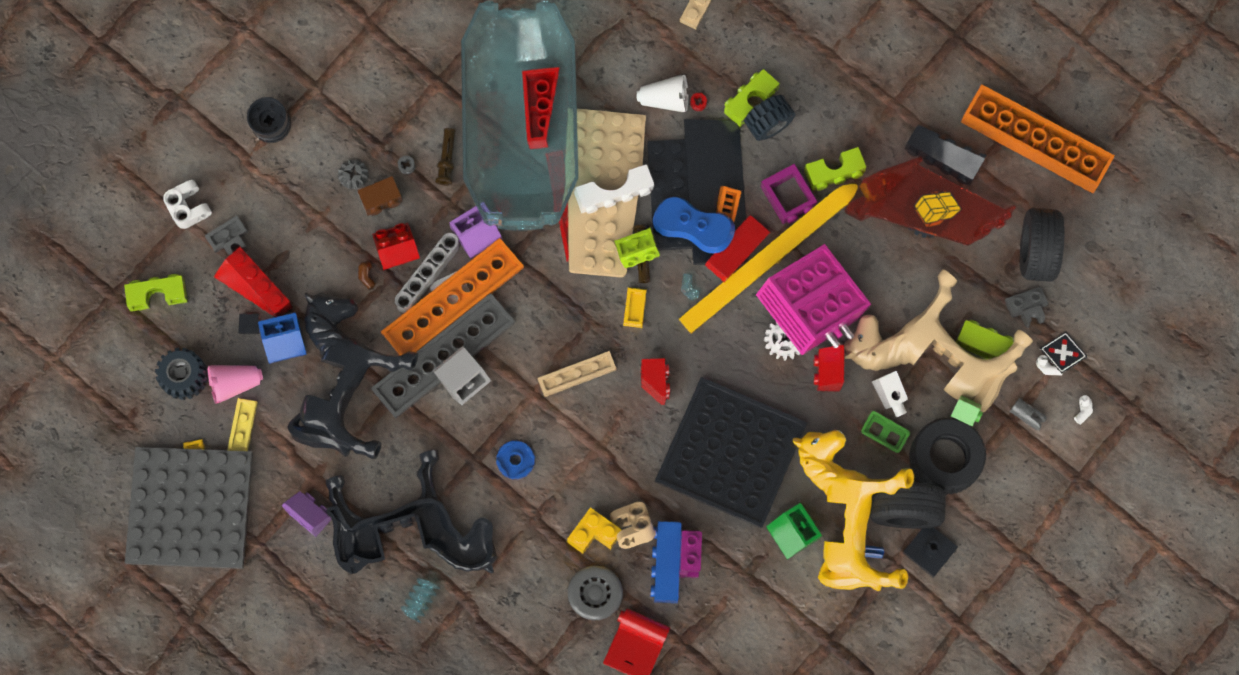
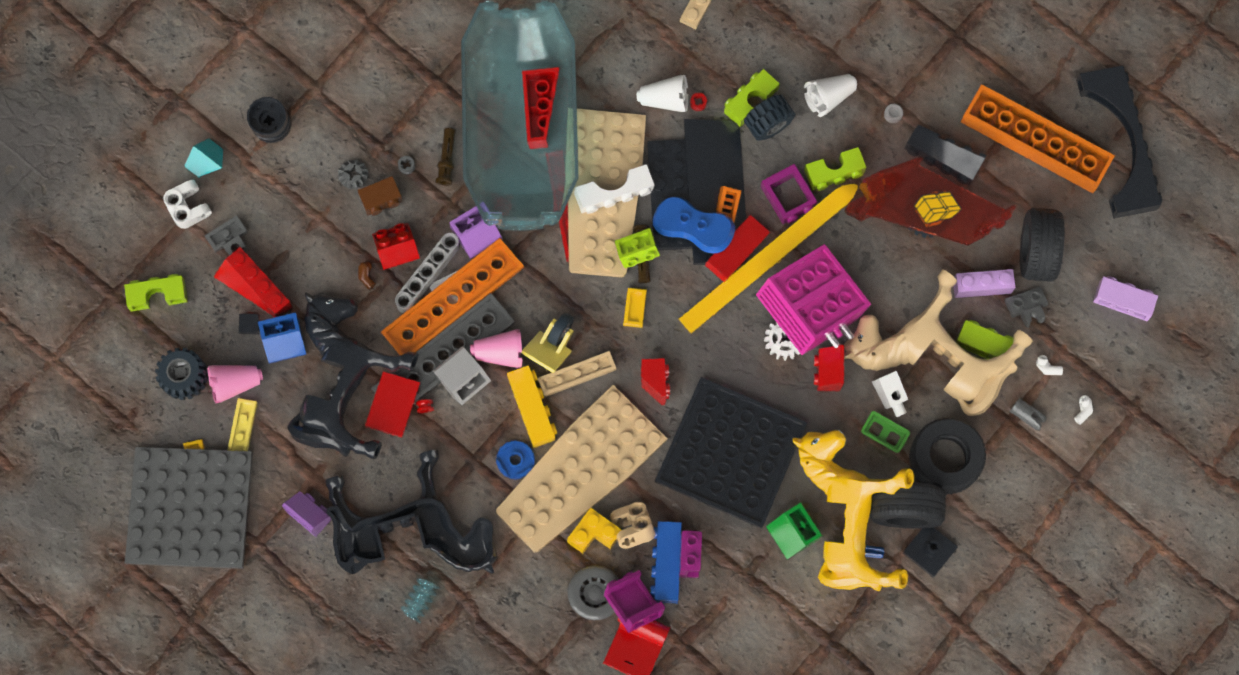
(205, 158): none -> slope
(392, 404): none -> red tile
(424, 406): none -> red bush
(499, 349): none -> bright pink cone
(531, 407): none -> yellow brick
(546, 346): none -> light yellow plate
(580, 469): none -> tan wing
(632, 601): none -> magenta panel
(687, 289): clear light blue arm -> none
(829, 92): none -> white cone
(893, 113): none -> light grey tile
(967, 411): brick -> none
(984, 283): none -> lavender brick
(1063, 352): black sticker -> none
(1112, 91): none -> black arch
(1125, 298): none -> lavender brick

